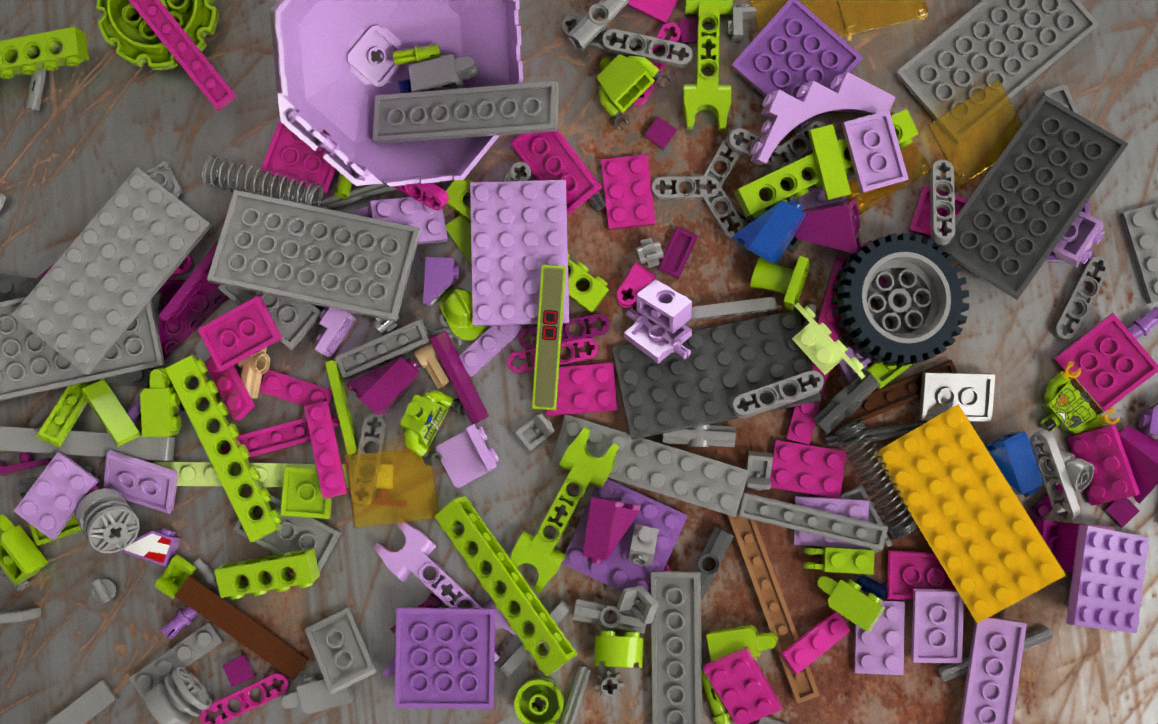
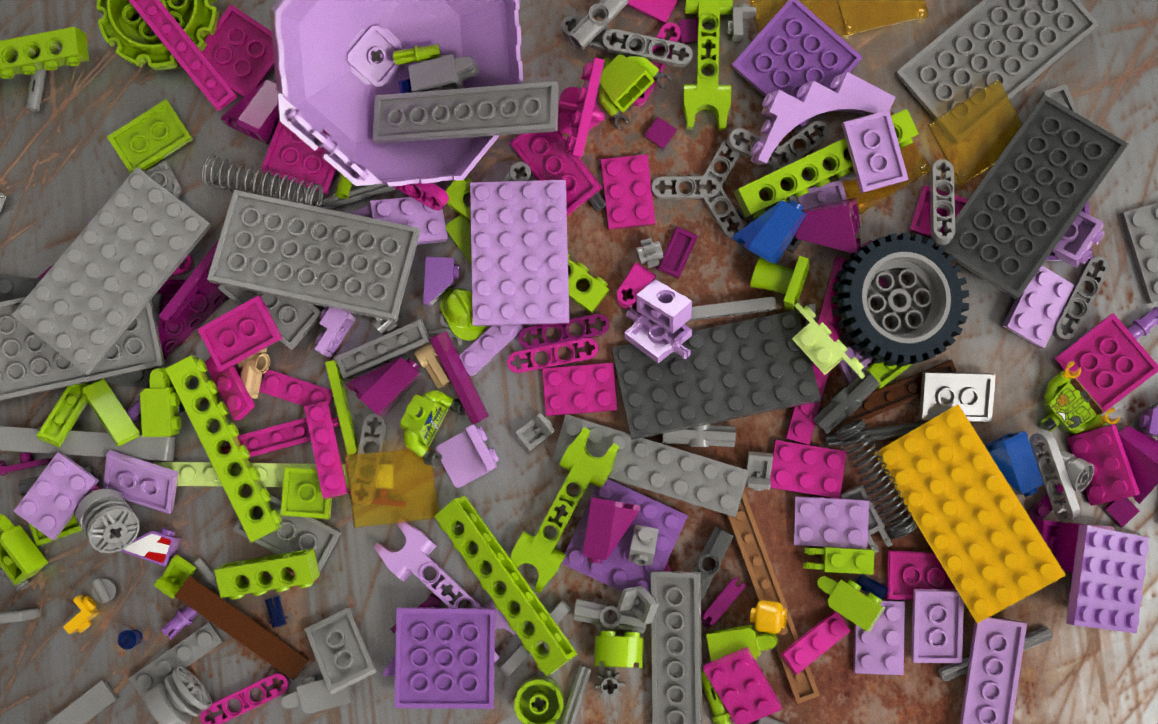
(82, 619): none -> yellow bracket
(129, 638): none -> clear blue pin
(150, 137): none -> lime plate
(239, 670): magenta tile -> none
(240, 51): none -> dark pink plate
(256, 113): none -> magenta slope
(276, 614): none -> clear blue pin
(549, 337): olive tile -> none
(579, 110): none -> dark pink plate
(721, 603): none -> magenta piece
(768, 617): none -> yellow head
(779, 397): light grey beam -> none
(813, 521): light grey tile -> none
(829, 162): lime tile -> none
(1039, 307): none -> lavender plate

